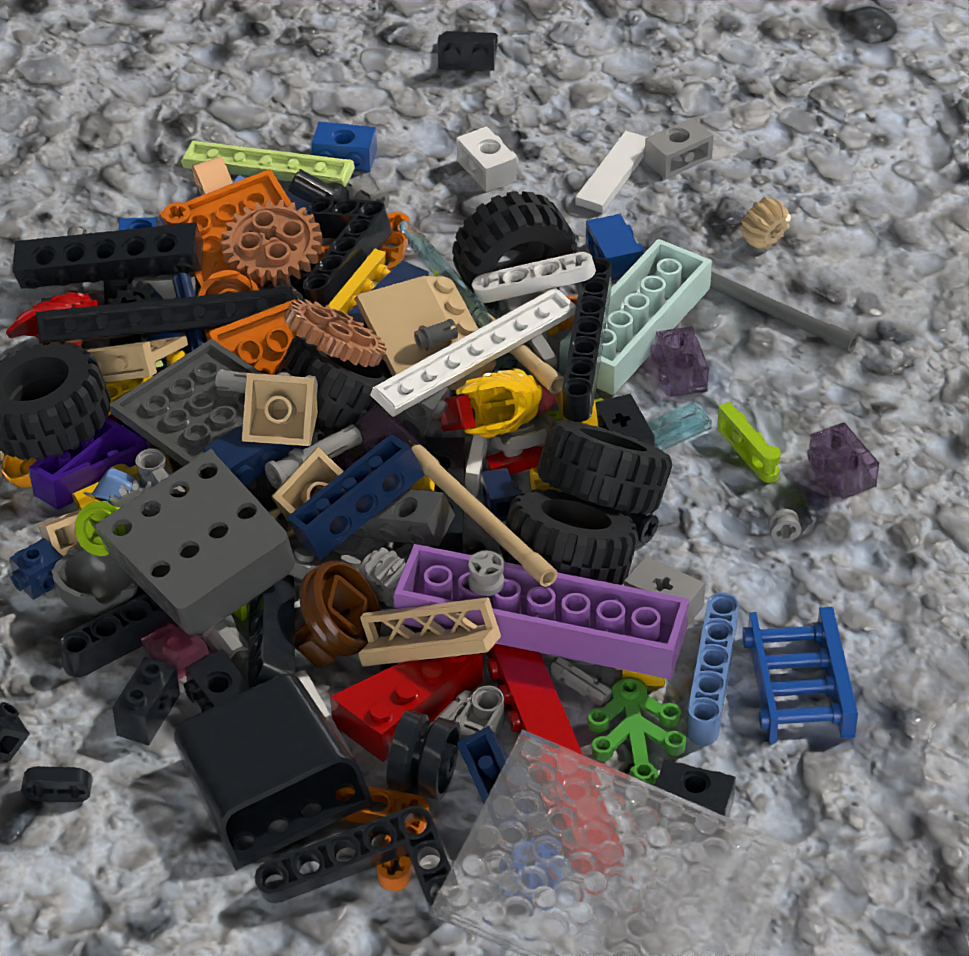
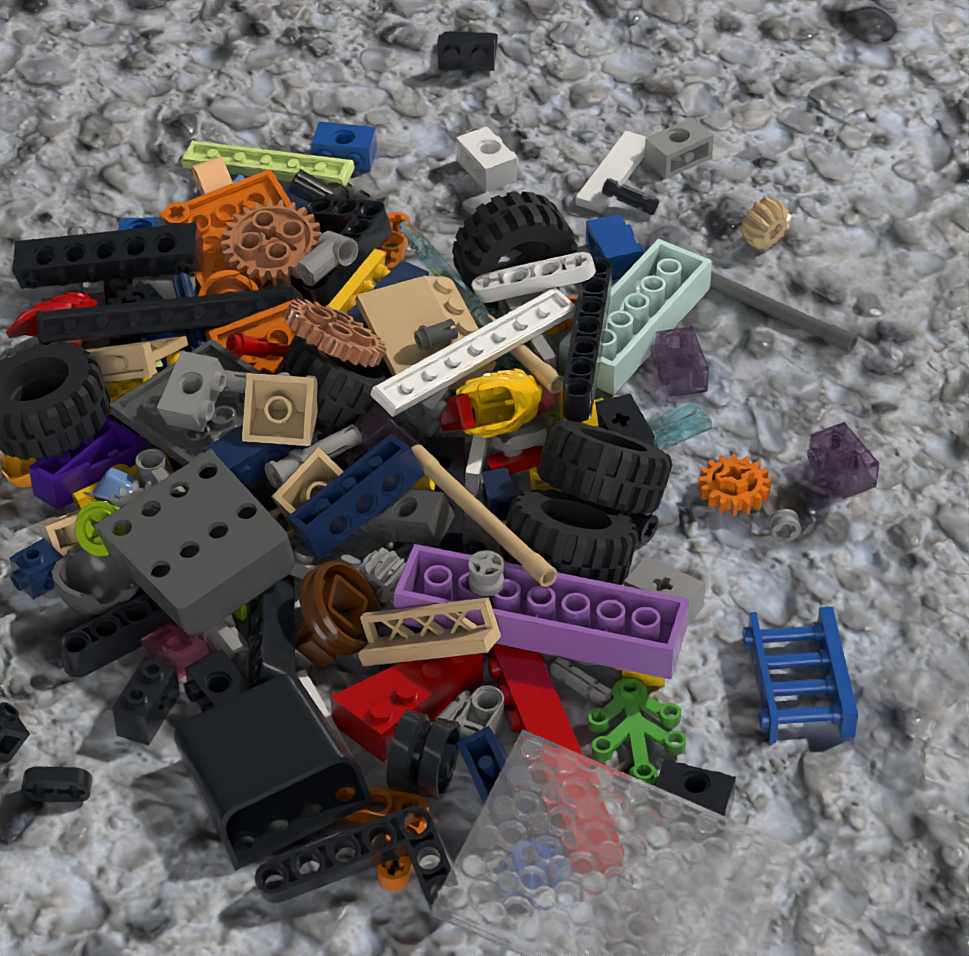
(191, 374): none -> light grey brick
(240, 345): none -> red pin
(330, 252): none -> light grey piece
(630, 196): none -> black axle
(712, 669): medium blue beam -> none
(734, 484): none -> orange gear
(748, 443): lime plate -> none

